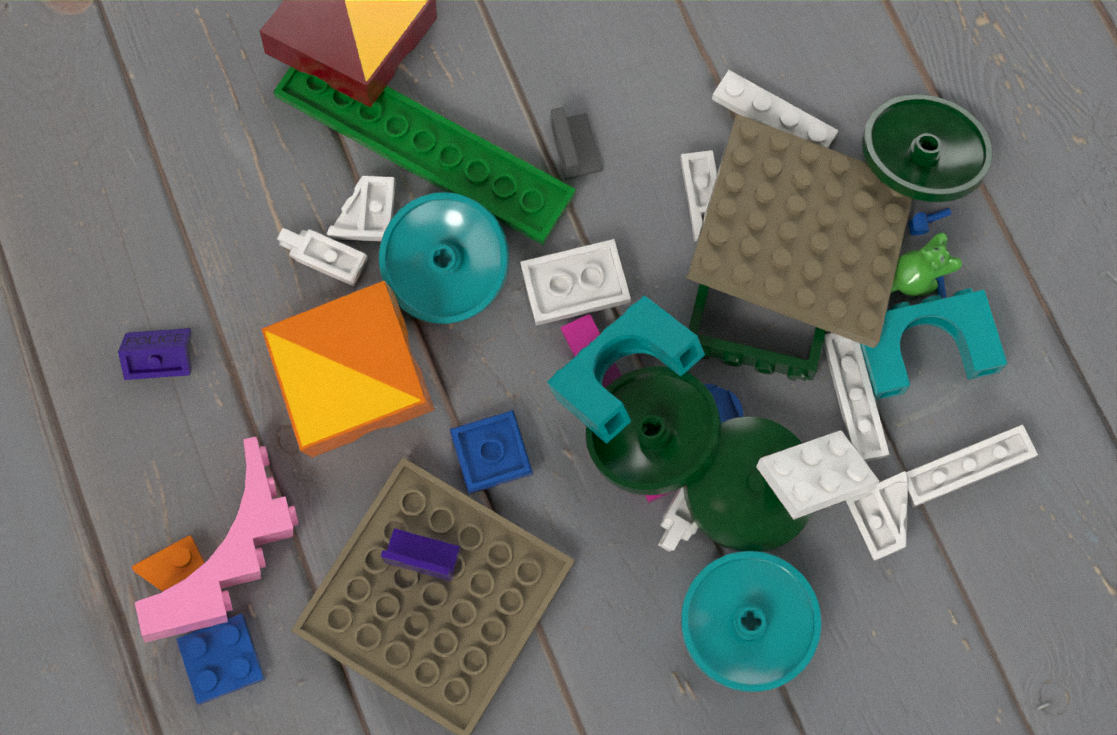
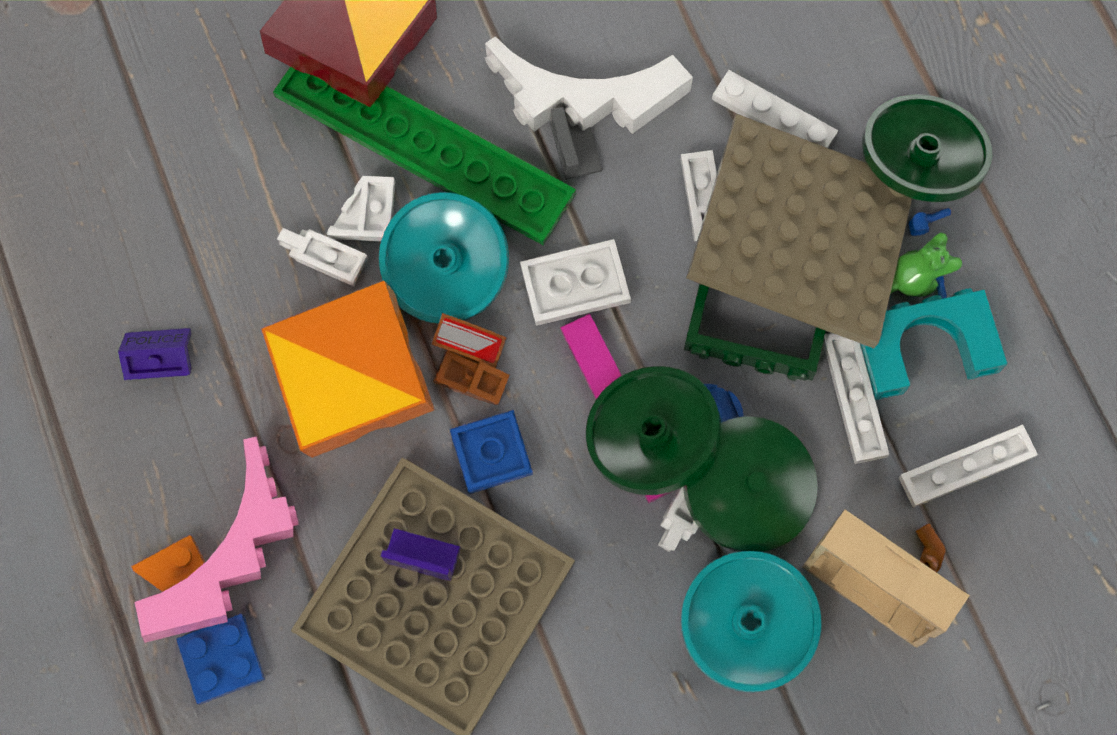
(469, 340): none -> slope
(471, 378): none -> dark orange slope
(630, 98): none -> white arch
(639, 330): teal arch -> none
(817, 474): white plate -> none
(883, 516): white wing -> none
(885, 580): none -> tan tile
(934, 550): none -> dark orange arm

